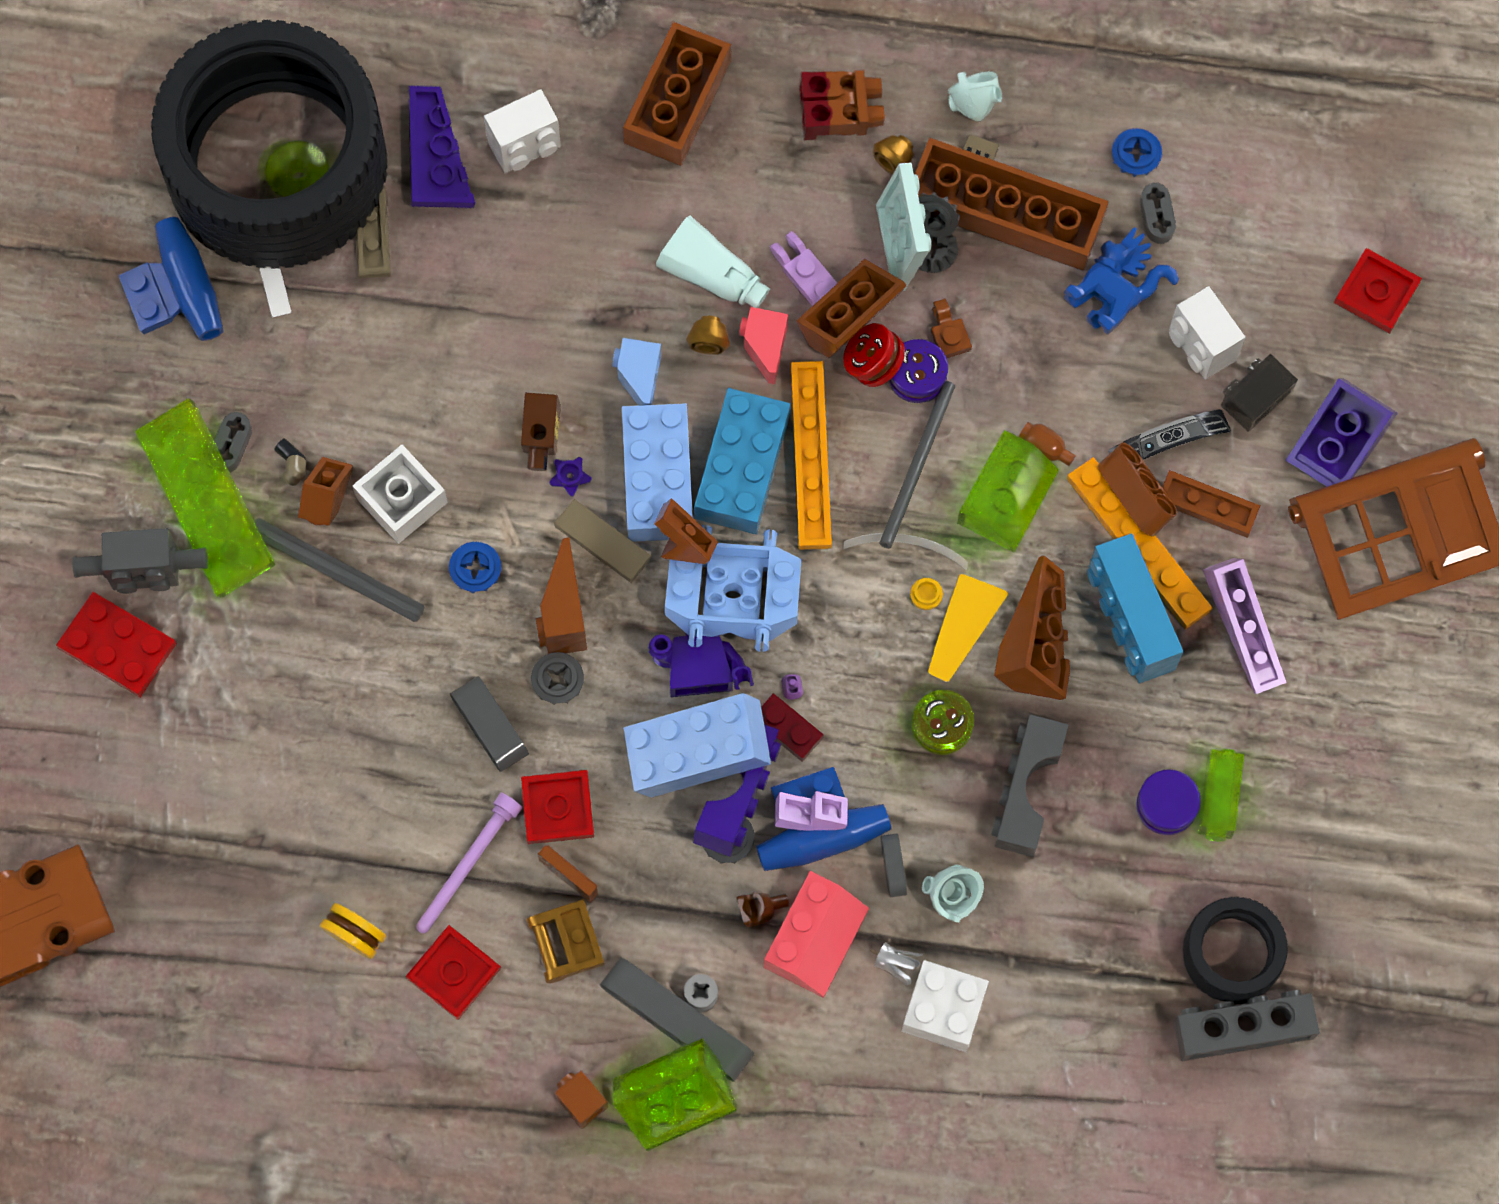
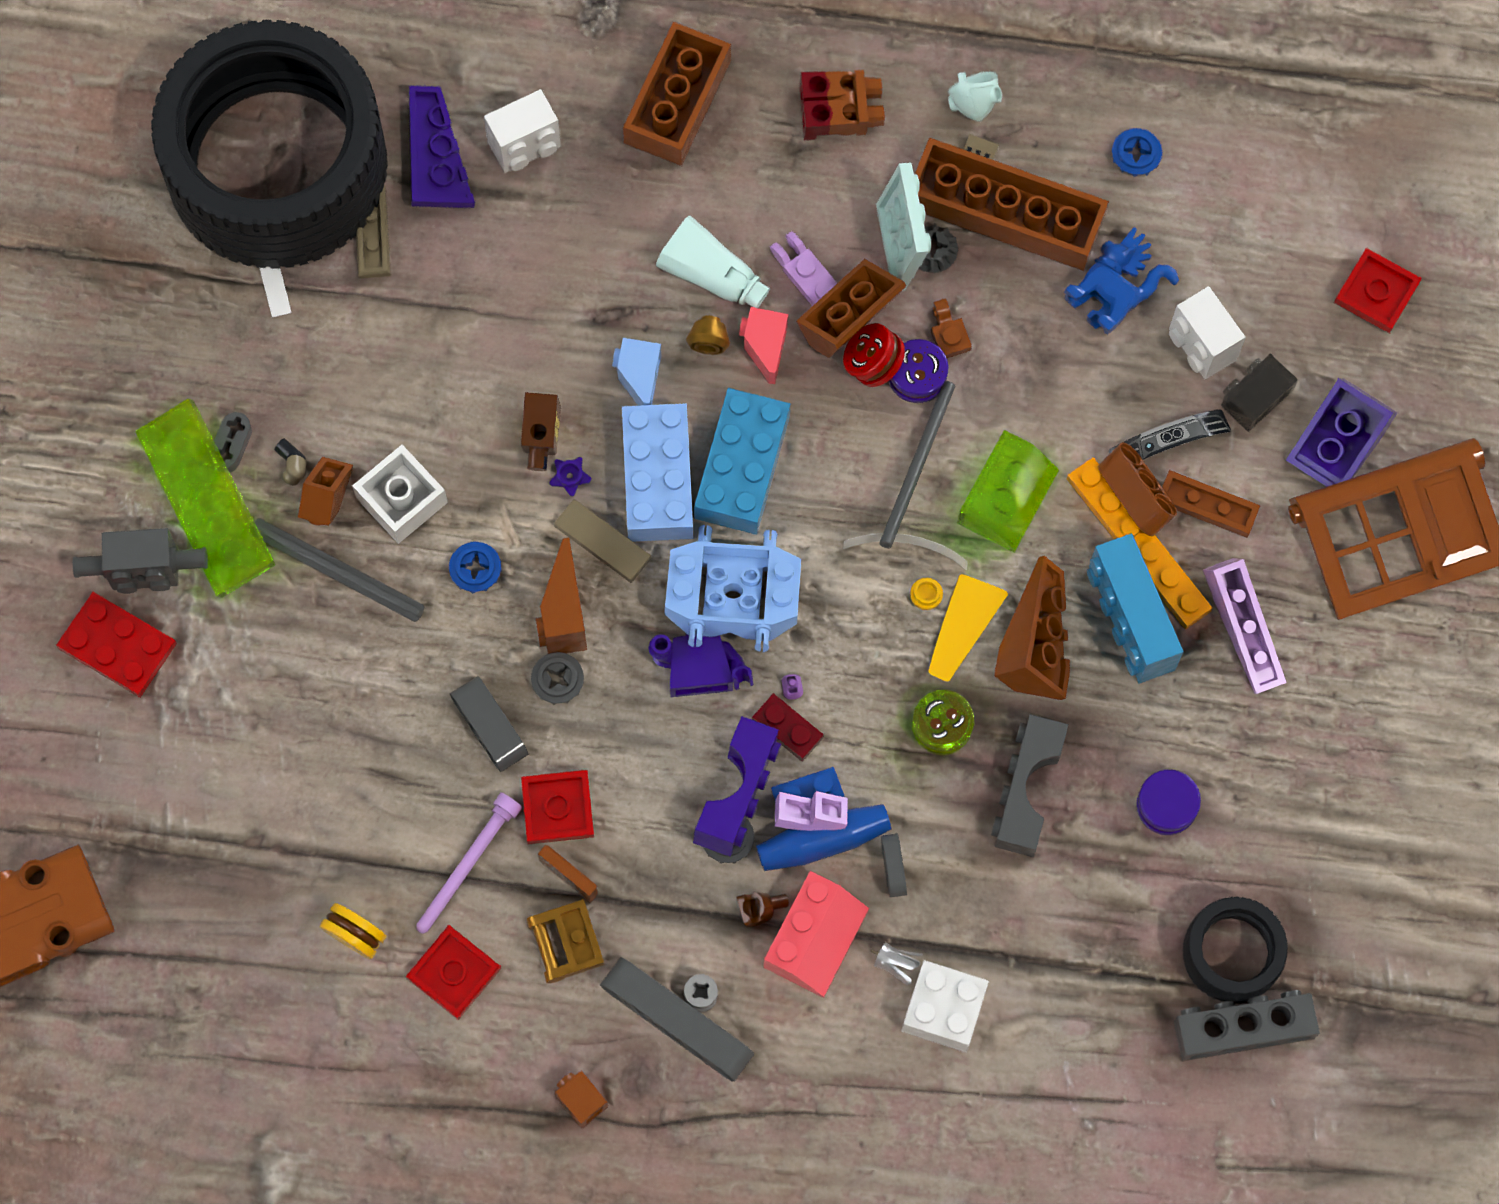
(175, 285): blue plate -> none
(293, 158): clear neon green dish -> none
(673, 1094): clear neon green slope -> none
(687, 538): dark orange slope -> none
(697, 745): light blue brick -> none
(811, 455): light orange plate -> none
(893, 151): pearl gold cone -> none
(945, 222): dark grey gear -> none
(951, 890): light aqua helmet -> none
(1047, 442): dark orange plant -> none
(1164, 211): dark grey beam -> none
(1221, 794): clear neon green brick -> none

